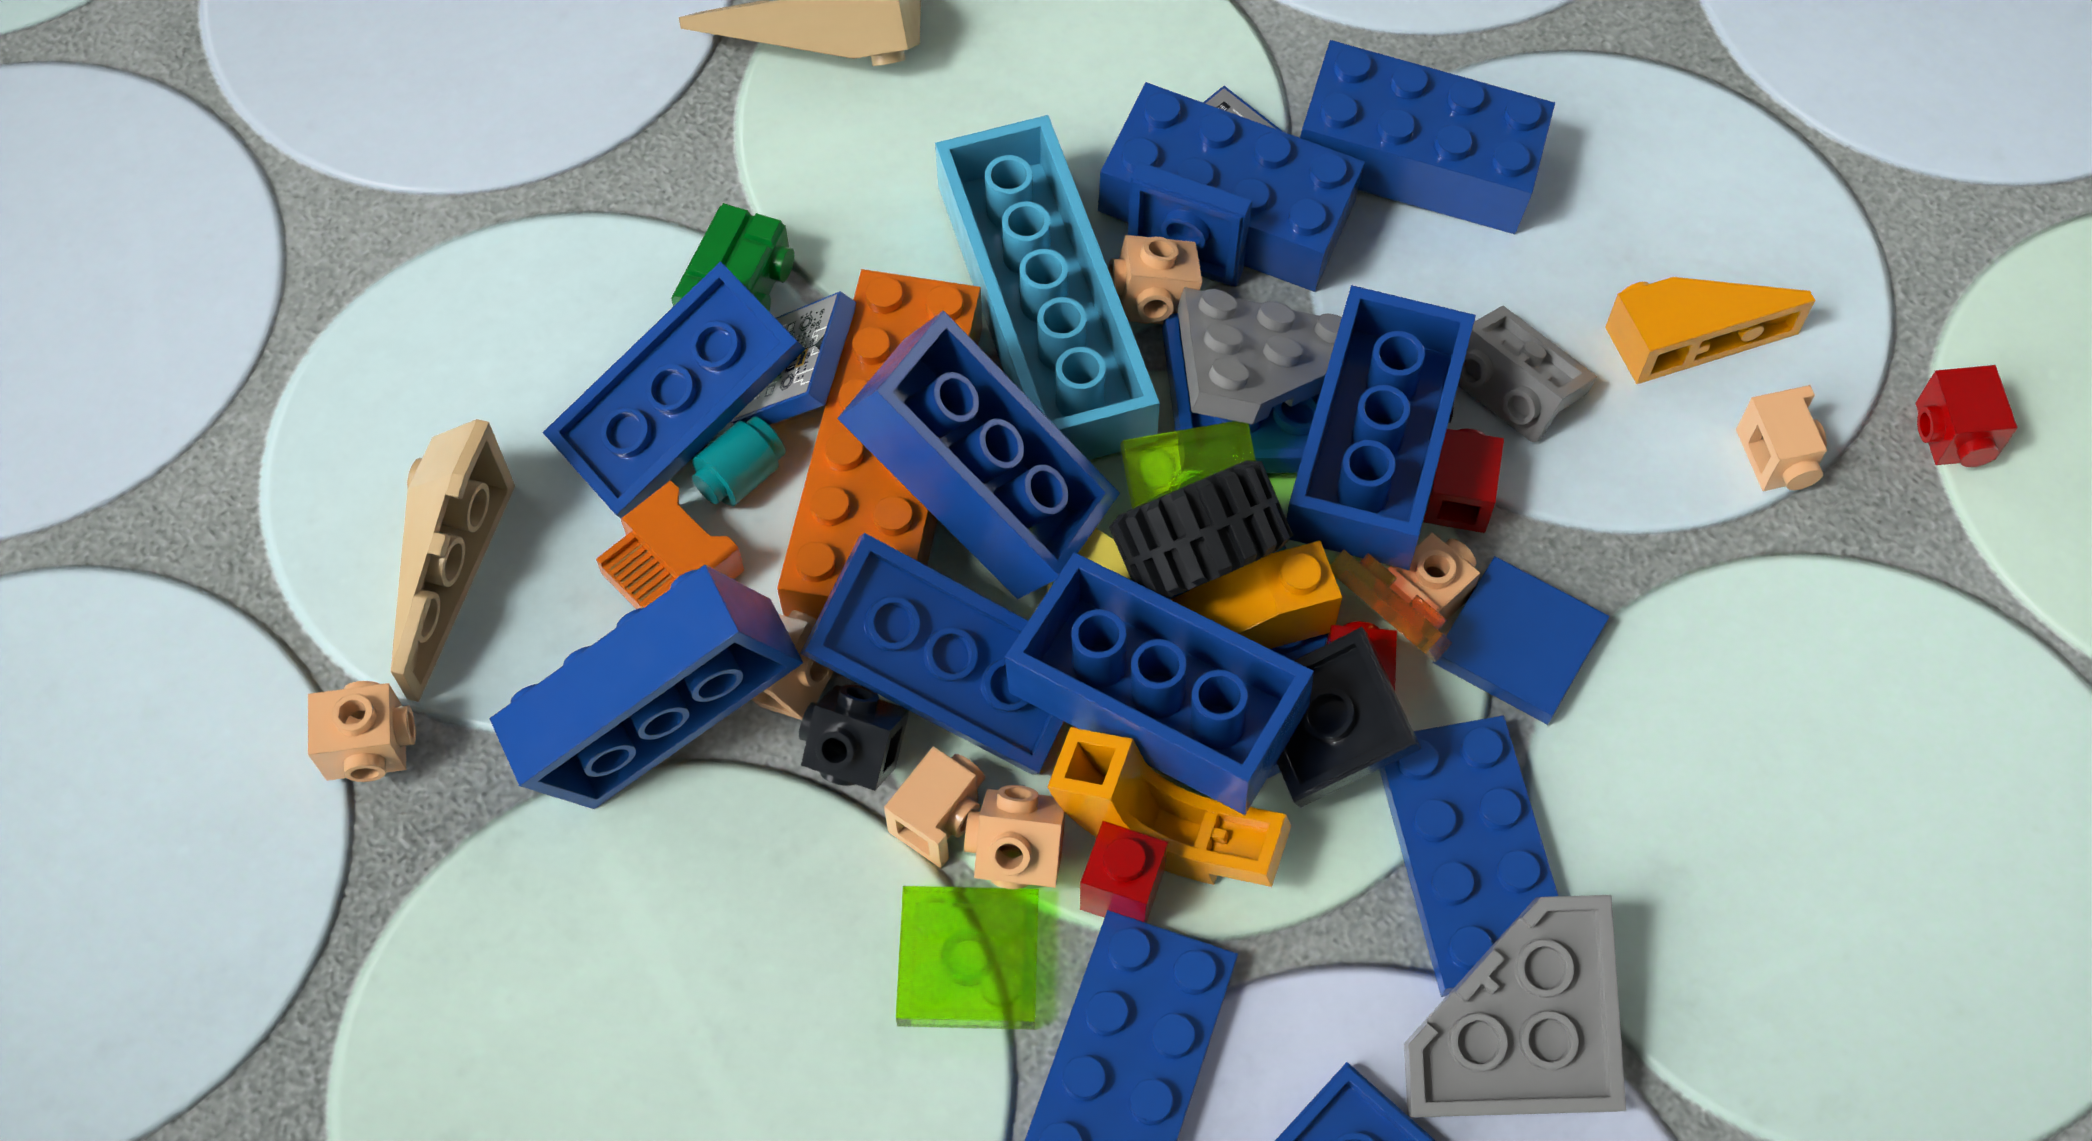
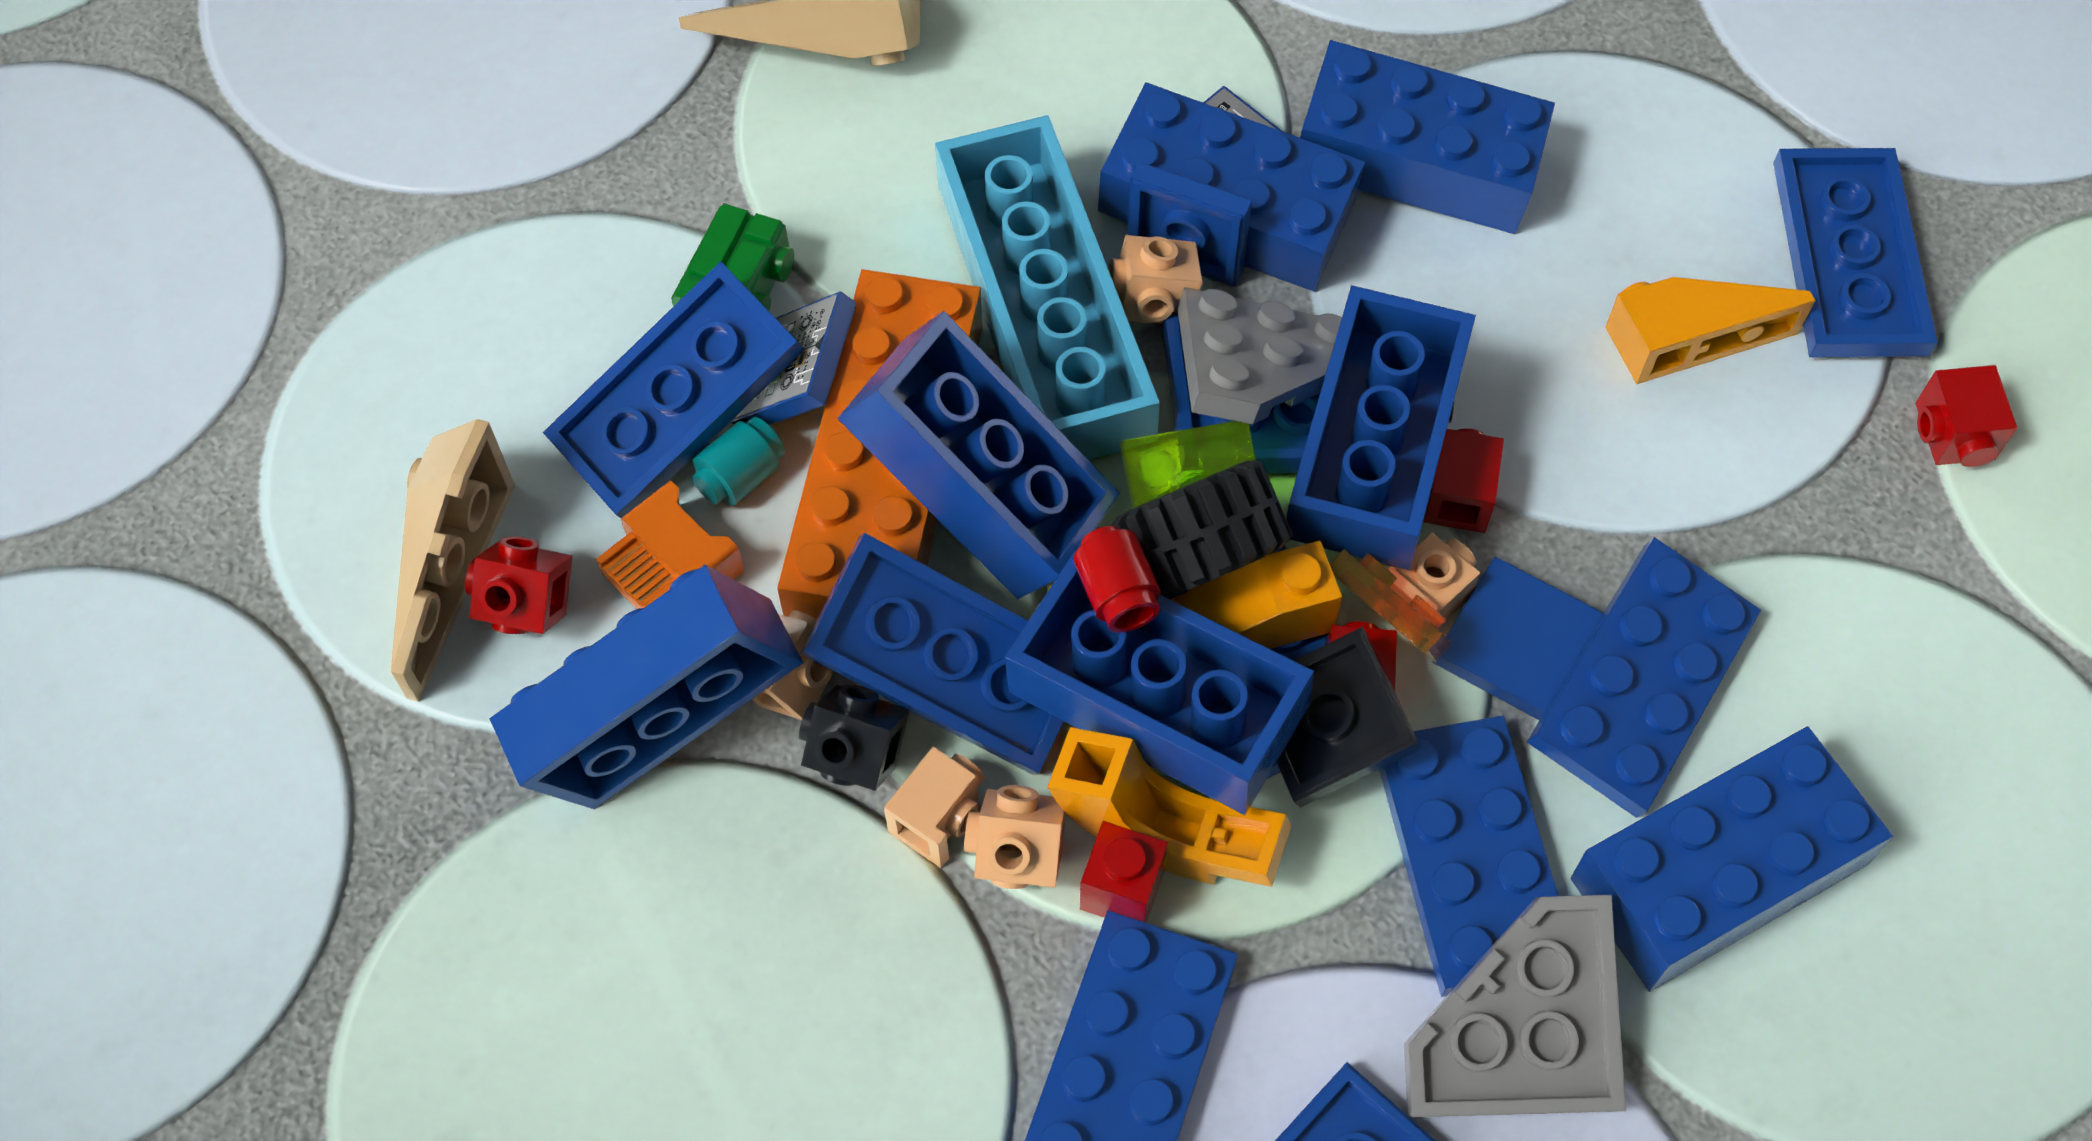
(359, 731): light nougat brick -> none
(519, 586): none -> red brick
(968, 958): clear neon green plate -> none
(1117, 578): none -> red brick
(1521, 373): light grey bracket -> none
(1644, 677): none -> blue plate
(1731, 856): none -> blue brick
(1783, 439): light nougat brick -> none
(1854, 252): none -> blue plate

